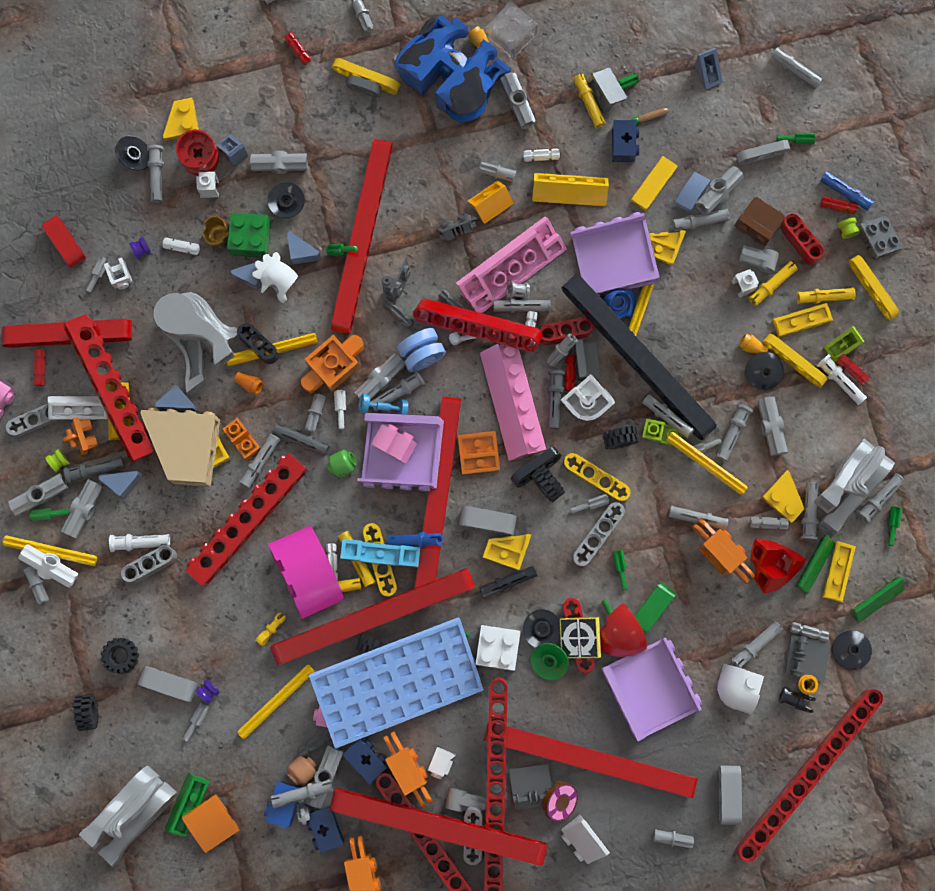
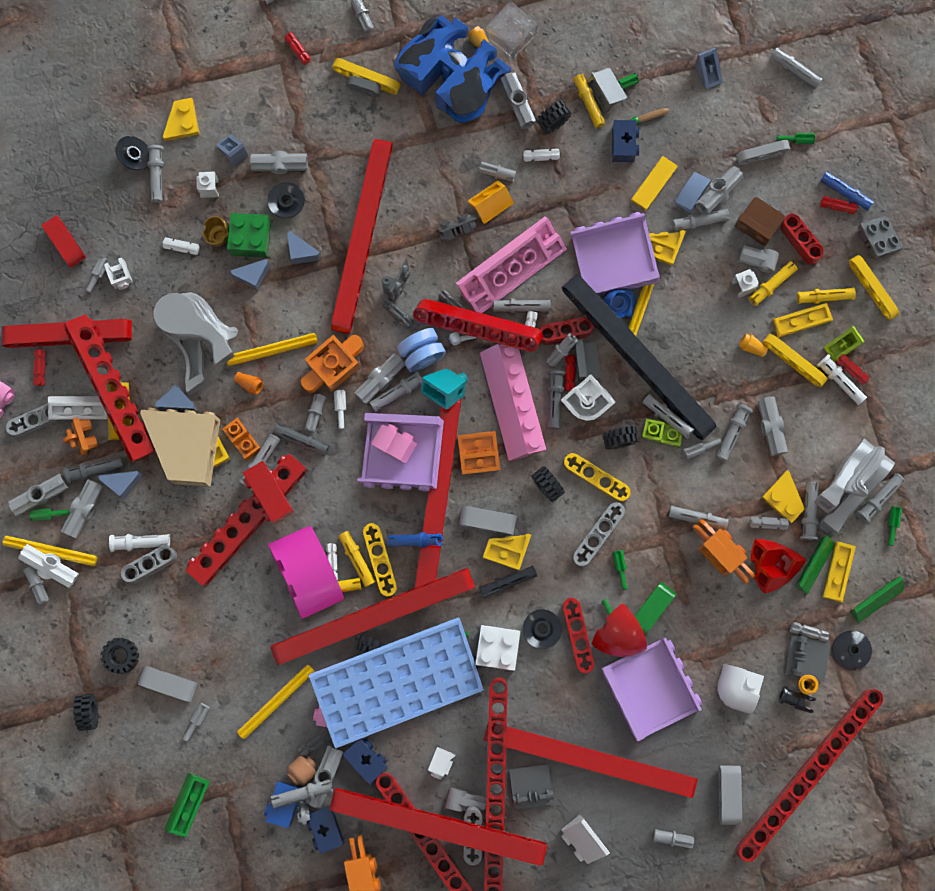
(57, 460): lime wheel -> none
(129, 814): light grey animal -> none
(140, 248): dark purple wheel -> none
(194, 143): red wheel -> none
(207, 691): dark purple wheel -> none
(210, 823): orange slope -> none
(257, 336): black beam -> none
(264, 637): yellow piece -> none
(267, 493): none -> red brick
(275, 274): white piece -> none
(340, 249): green axle -> none
(341, 463): bright green head -> none
(364, 404): dark azure wheel -> none
(380, 553): medium azure slope -> none
(406, 770): orange brick -> none
(444, 387): none -> teal torso
(517, 290): light grey bush -> none
(544, 666): green dish -> none
(545, 459): black beam -> none
(554, 117): none -> black tyre
(560, 801): tile -> none
(570, 189): yellow panel -> none
(580, 637): tile -> none
(592, 504): light grey axle -> none
(706, 463): yellow axle -> none
(751, 650): light grey pin -> none
(755, 369): black dish -> none
(848, 228): lime wheel -> none

